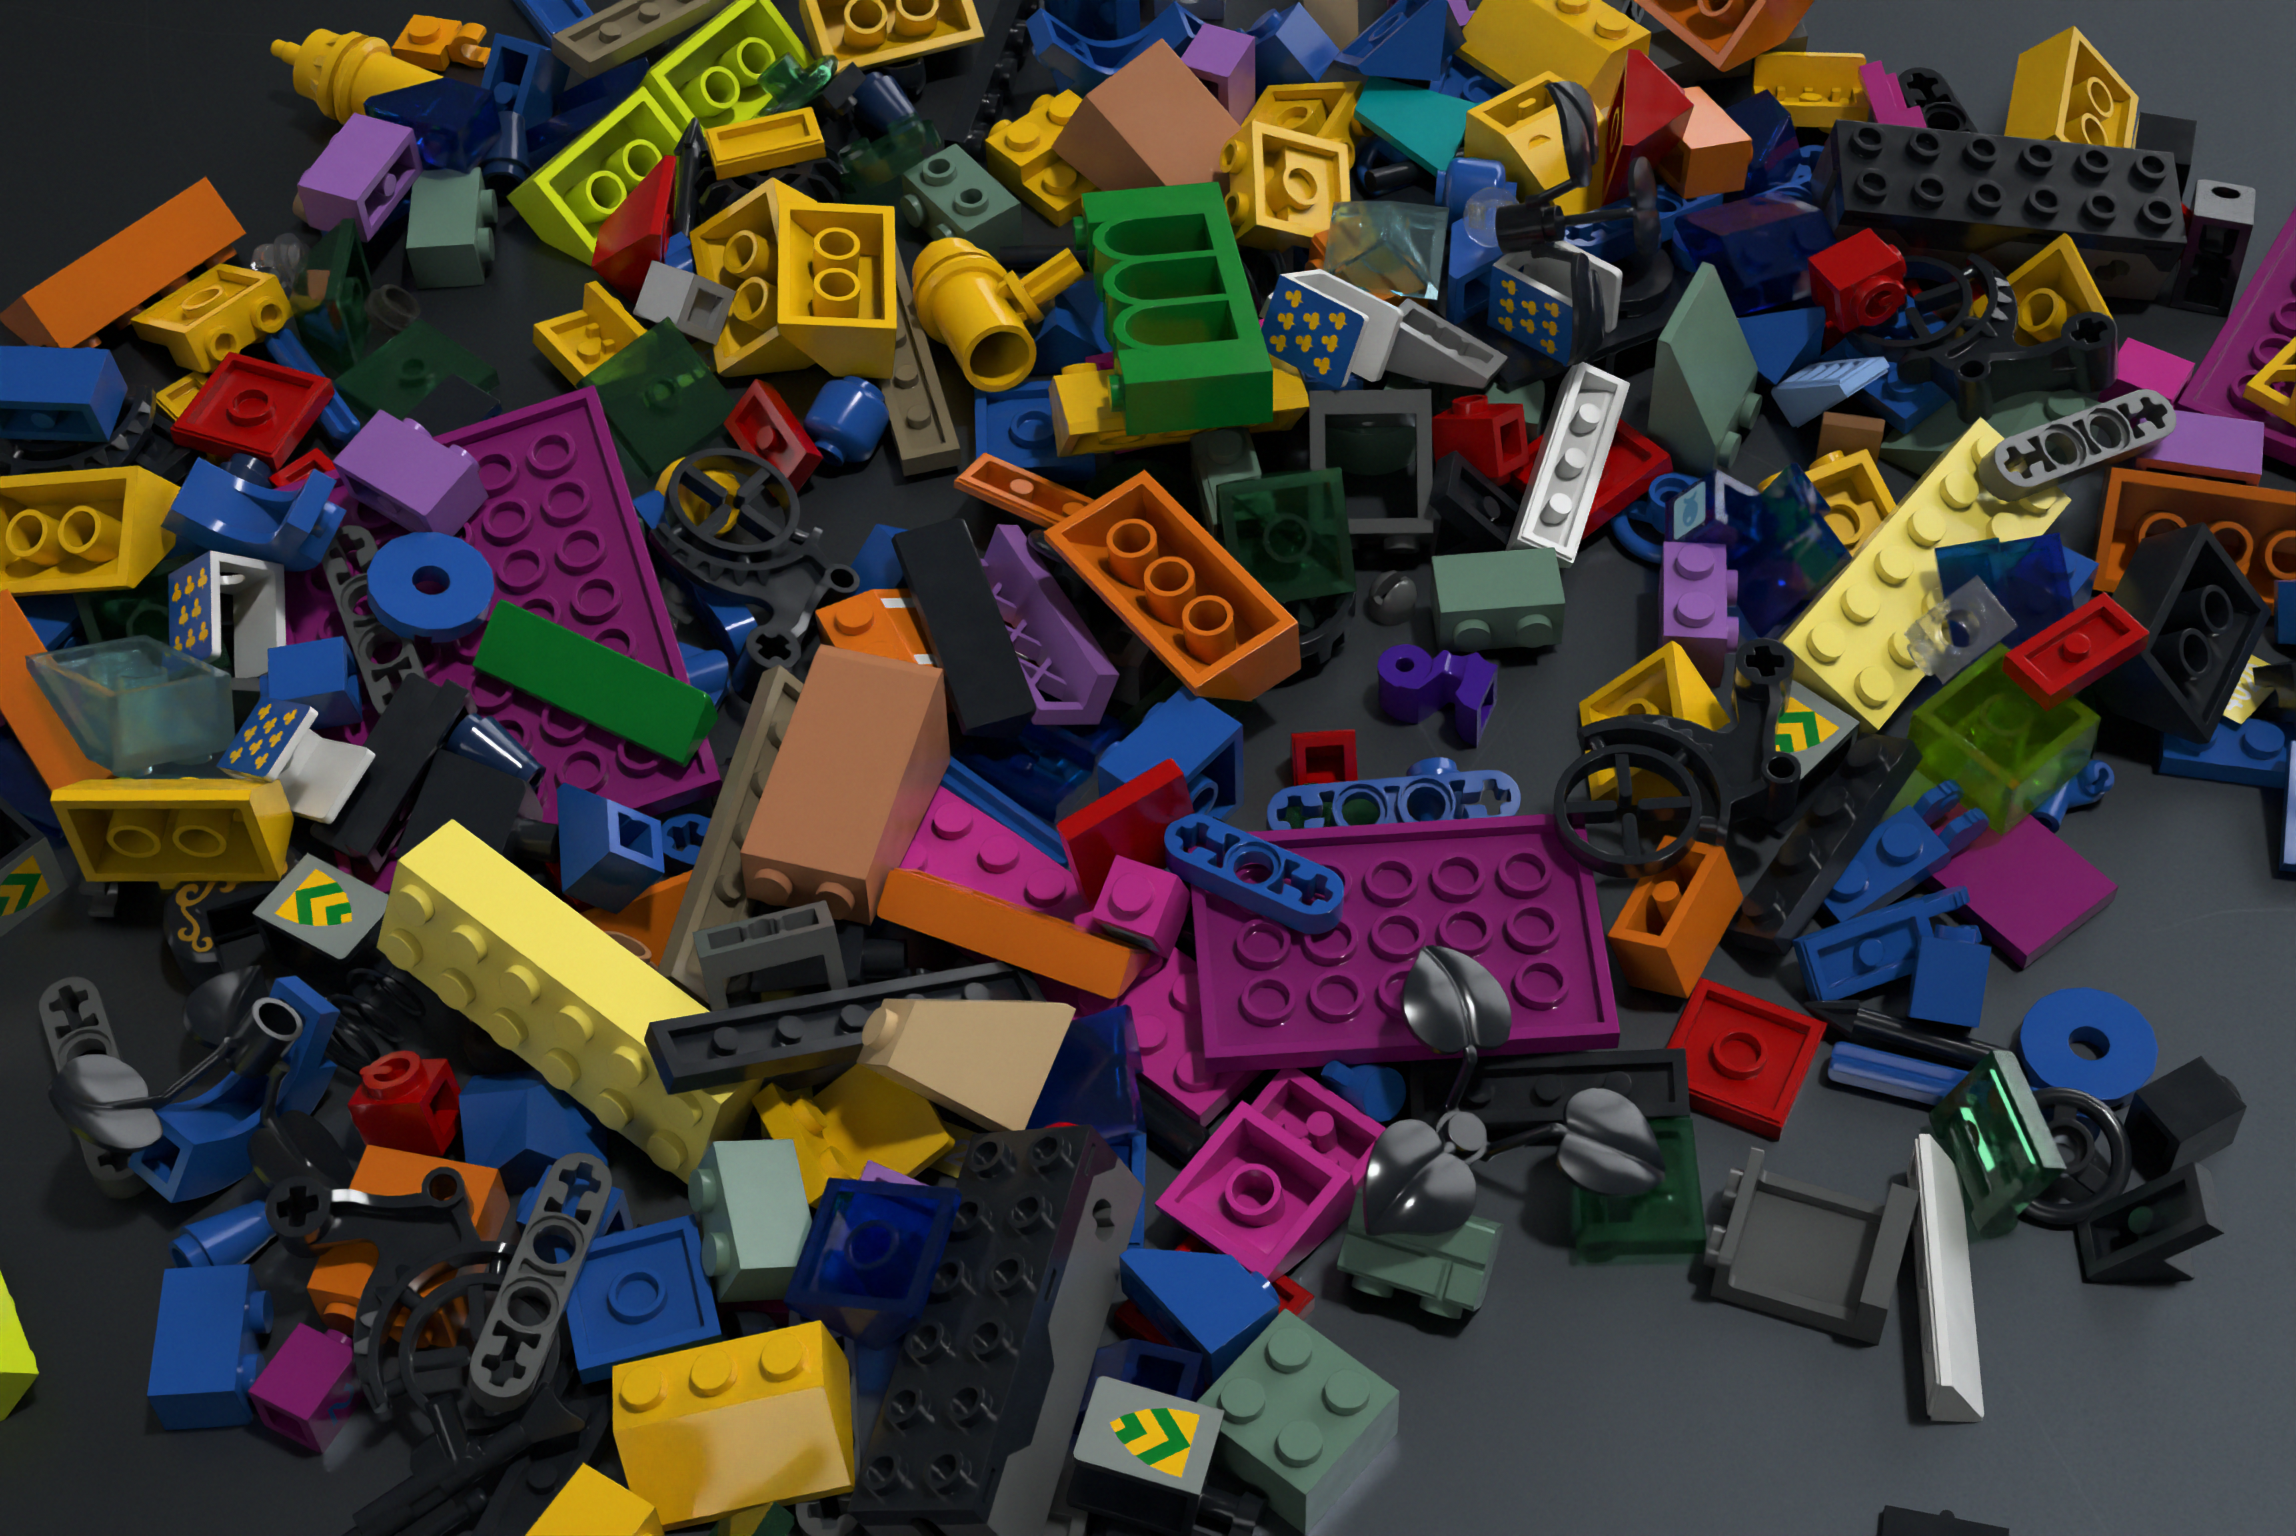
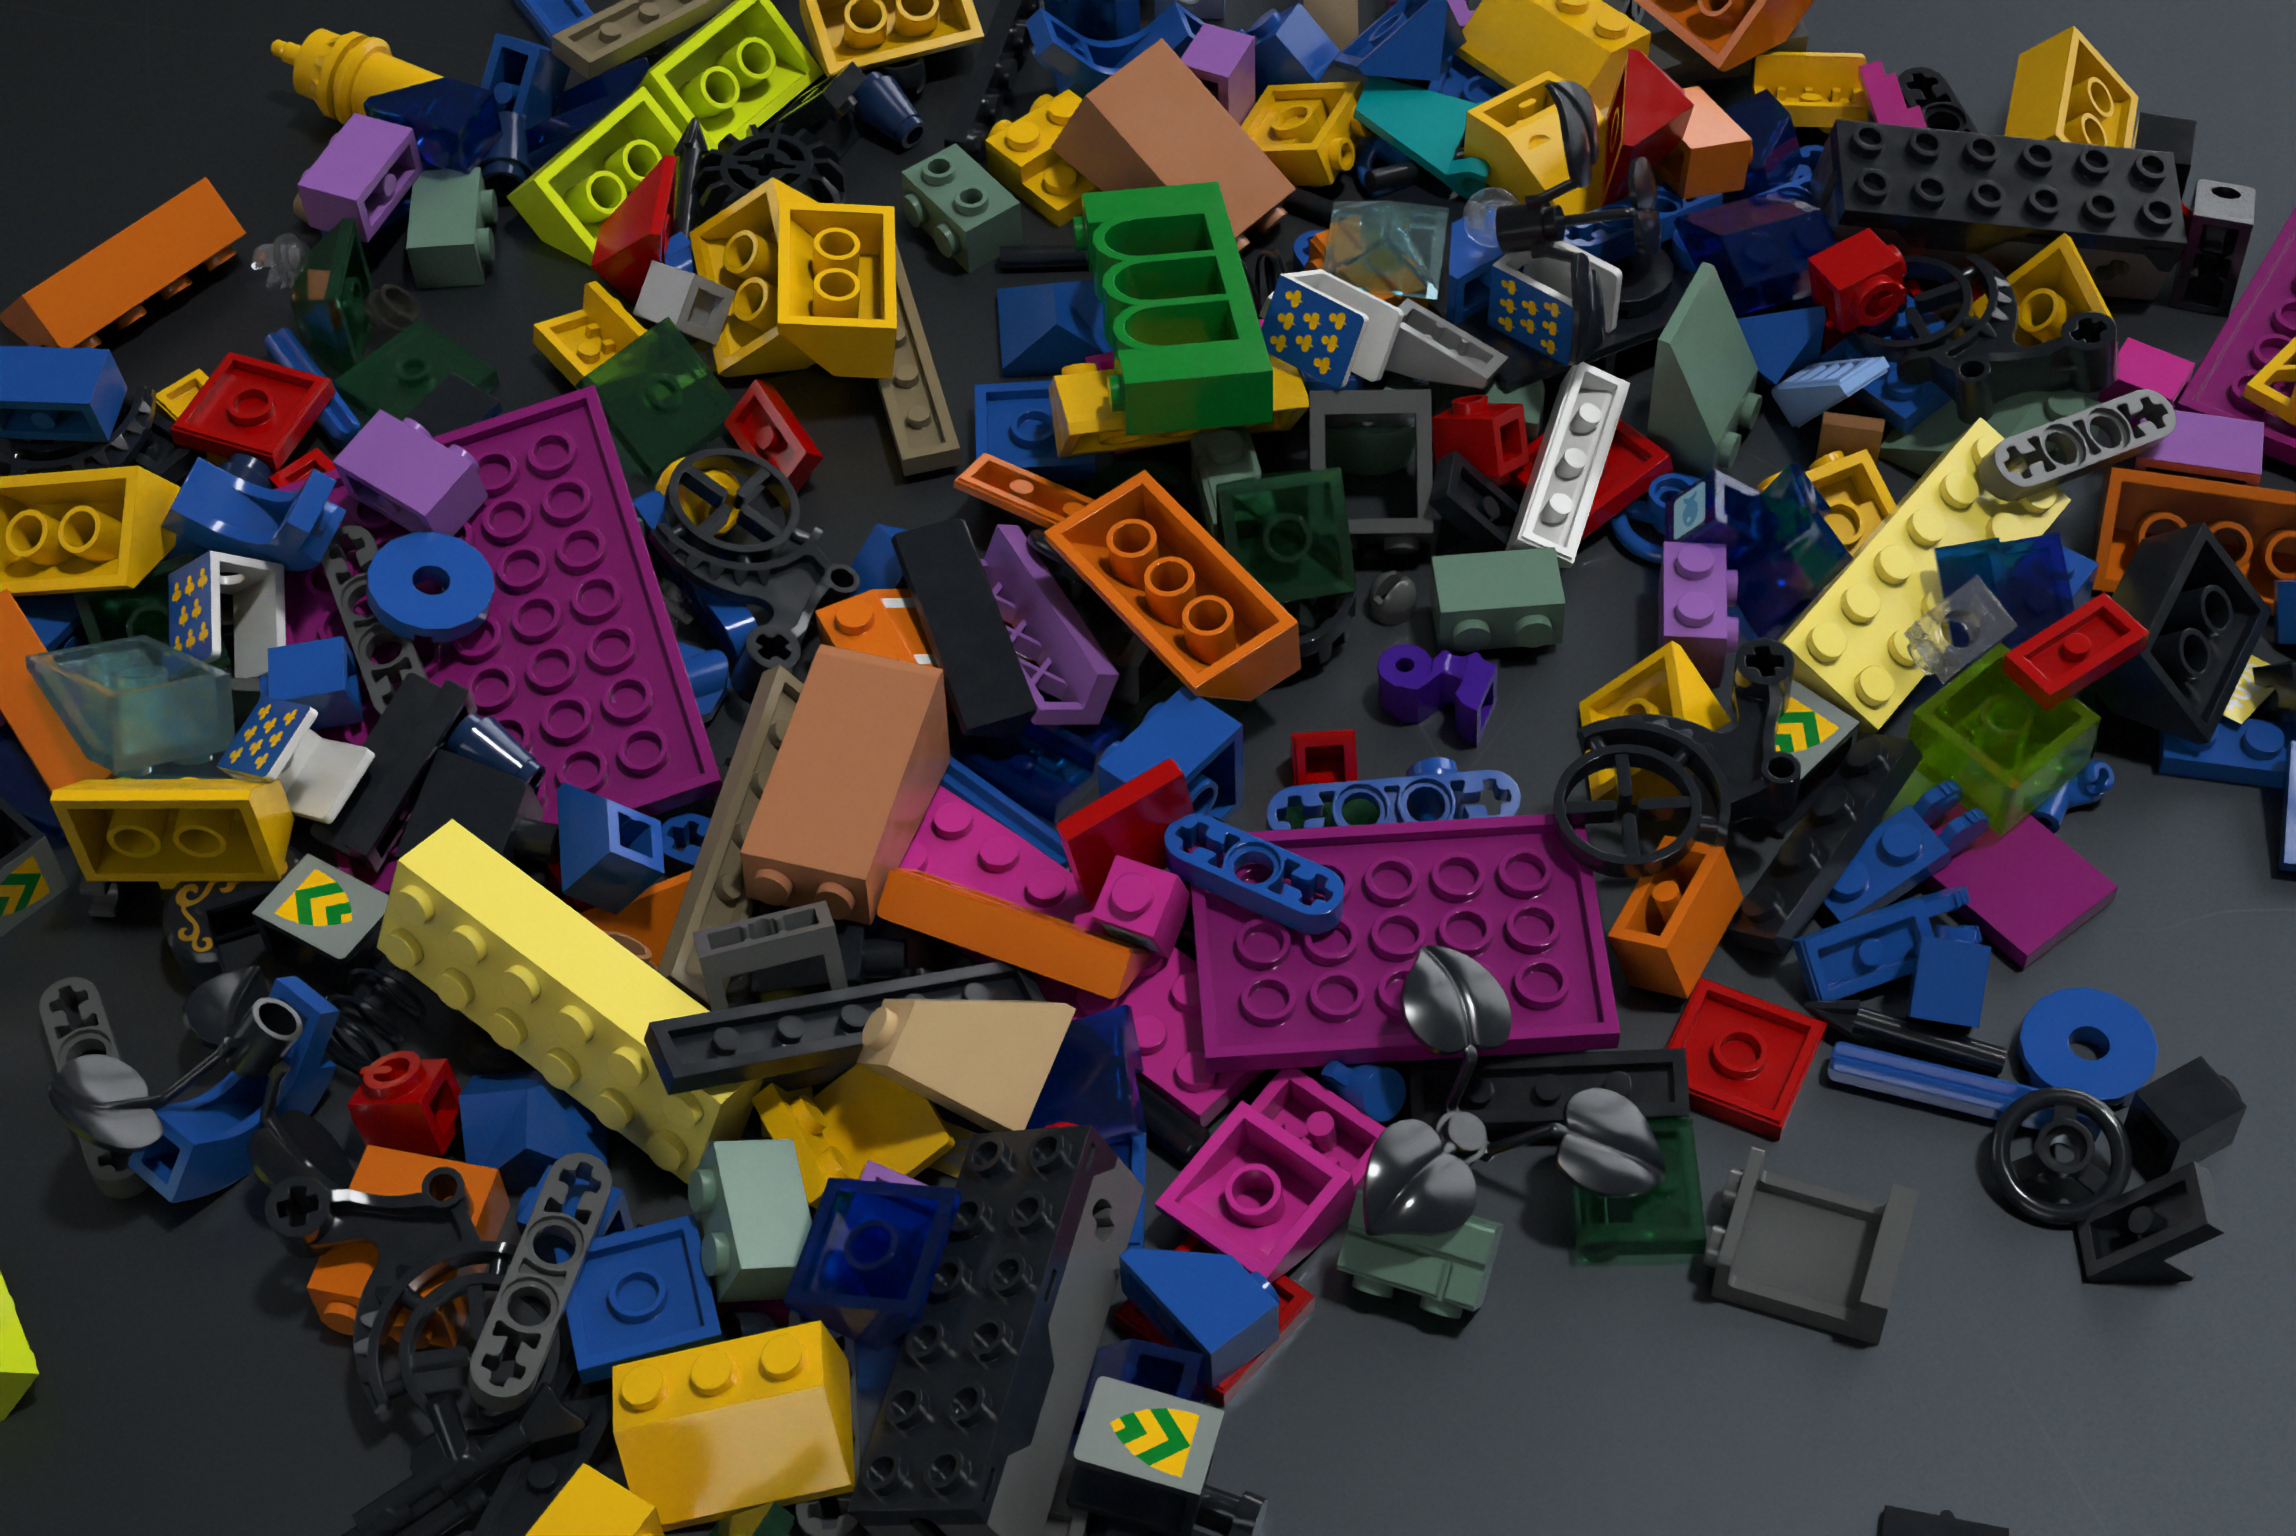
(208, 1346): blue brick -> none
(215, 316): yellow plate -> none
(222, 1238): blue cone -> none
(309, 1387): magenta brick -> none
(438, 41): light orange plate -> none
(595, 683): green slope -> none
(764, 143): yellow tile -> none
(793, 84): clear green piece -> none
(847, 420): blue head -> none
(888, 155): clear green plate -> none
(984, 310): yellow piece -> none
(1282, 185): yellow plate -> none
(1300, 1419): sand green brick -> none
(1466, 178): blue head -> none
(1944, 1286): white slope -> none
(1997, 1142): clear green plate -> none

